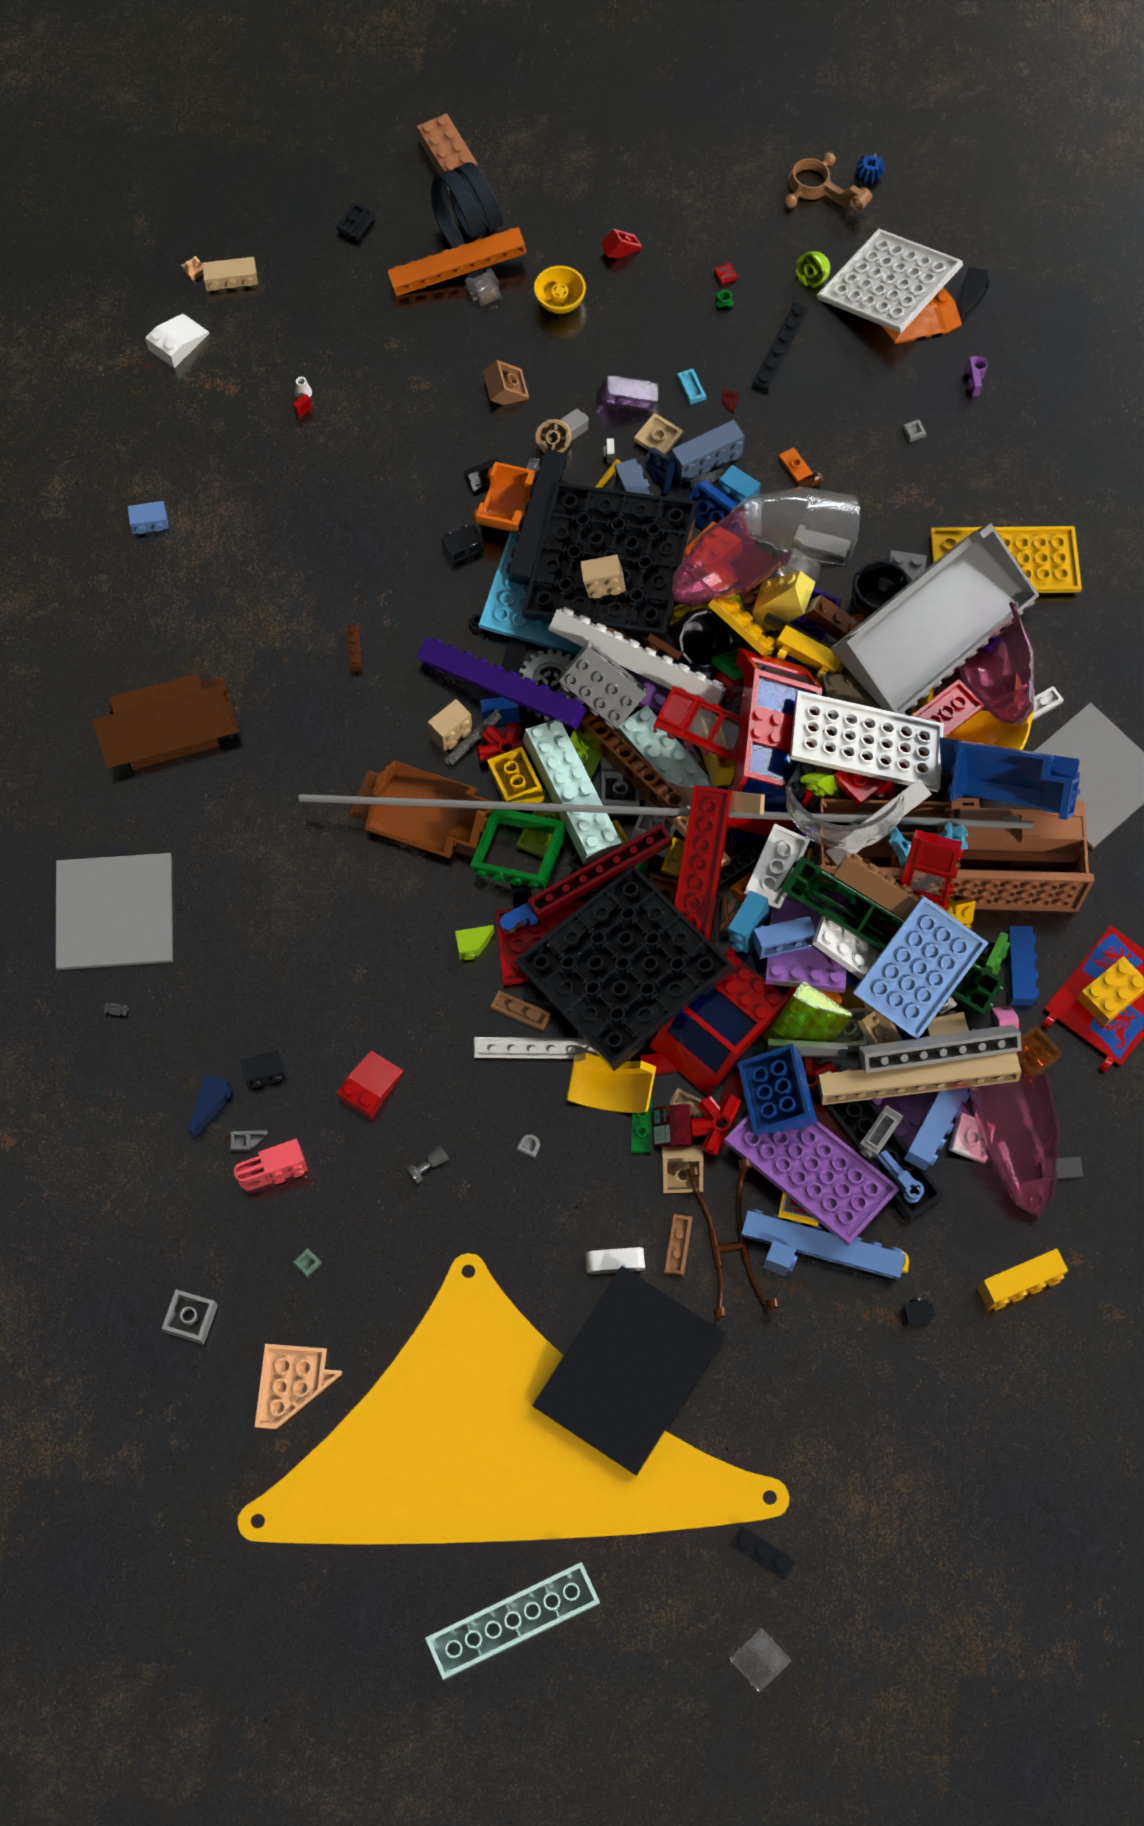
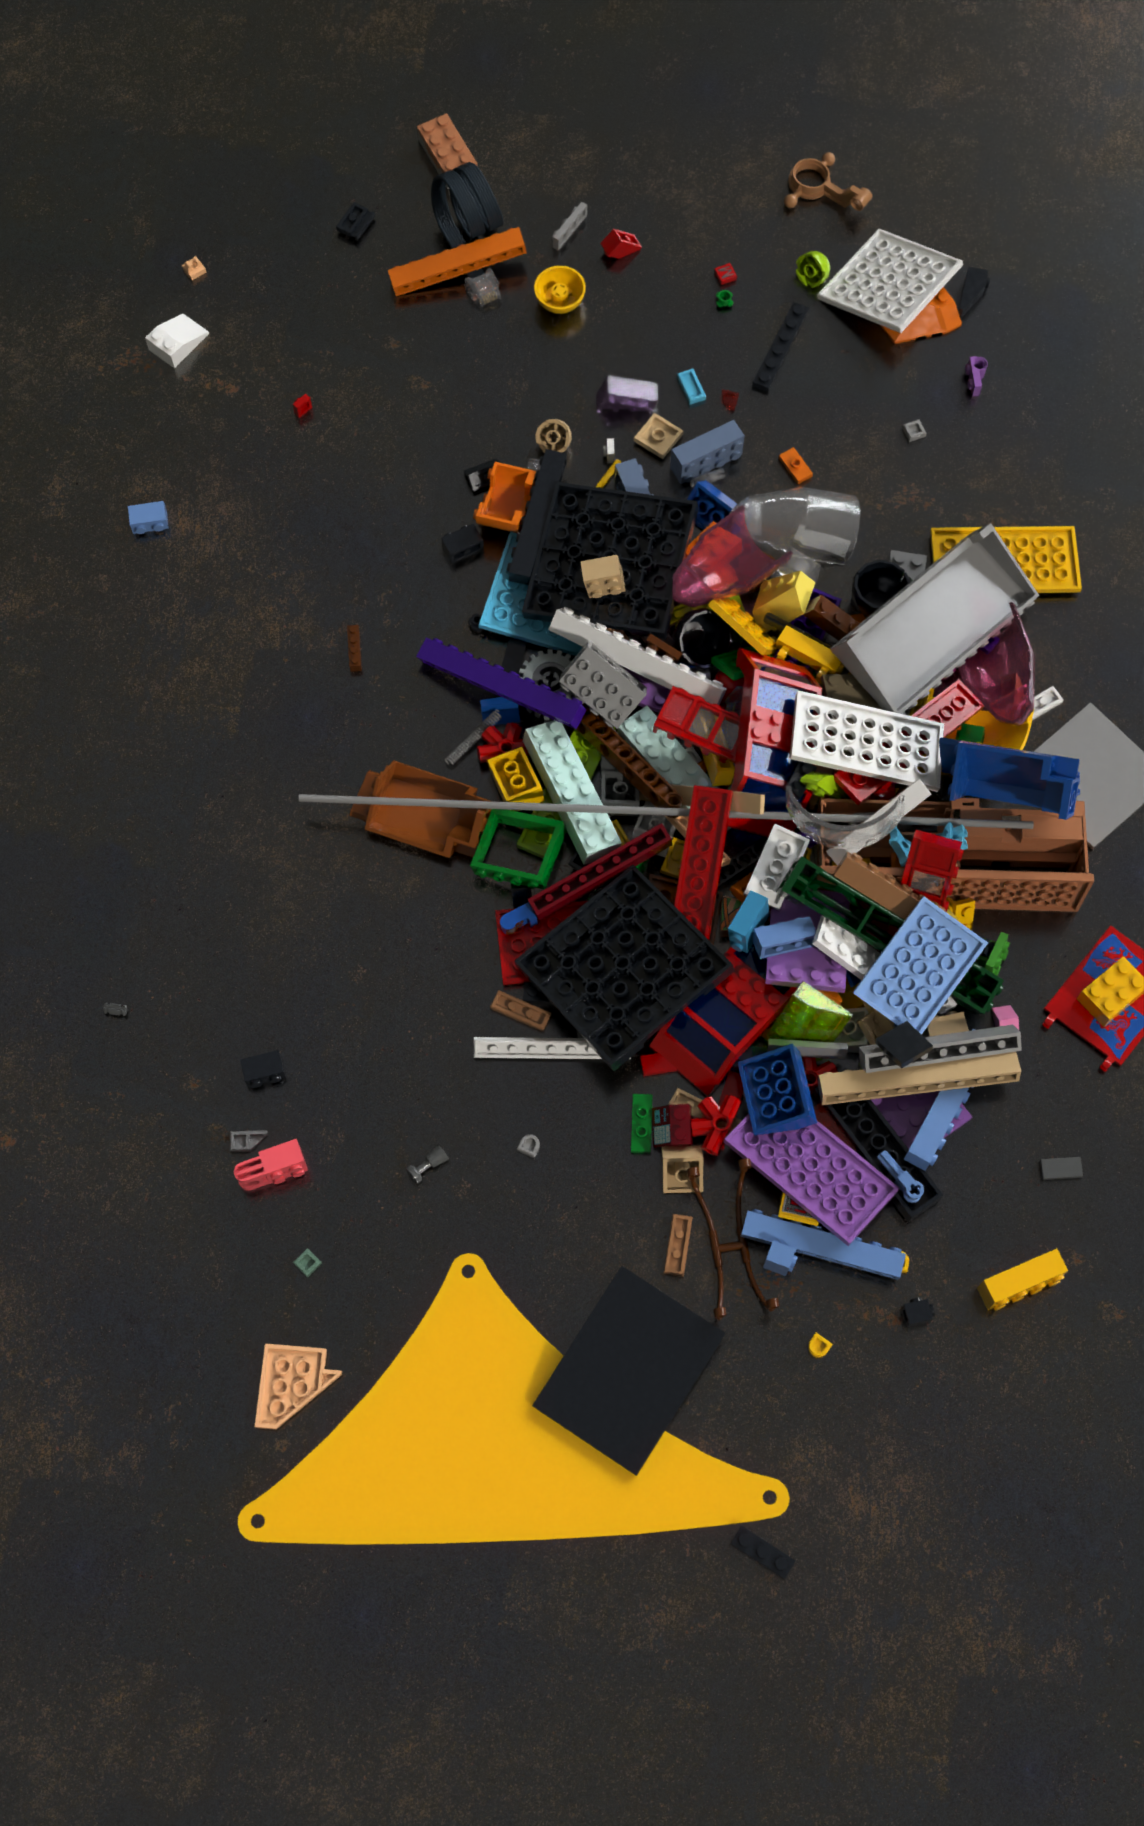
(114, 911): light grey tile -> none
(165, 721): reddish brown panel -> none
(189, 1316): light grey brick -> none
(209, 1102): dark blue slope -> none
(230, 273): tan brick -> none
(302, 387): white cone -> none
(369, 1084): red slope -> none
(450, 726): tan brick -> none
(473, 941): lime slope -> none
(505, 383): medium nougat slope -> none
(512, 1621): light aqua brick -> none
(569, 225): none -> light grey plate
(577, 422): light grey brick -> none
(599, 1087): yellow panel -> none
(611, 1260): white beam -> none
(661, 468): dark blue wing -> none
(738, 484): dark azure brick -> none
(749, 598): medium nougat piece -> none
(760, 1660): clear slope -> none
(816, 480): reddish brown arm -> none
(818, 1346): none -> yellow tile
(870, 168): blue gear -> none
(880, 1132): light grey window -> none
(904, 1044): none -> black tile
(966, 1139): tile -> none
(971, 733): none -> green brick
(1020, 1138): clear pink windscreen -> none
(1021, 966): blue brick -> none
(1037, 1052): clear orange brick -> none

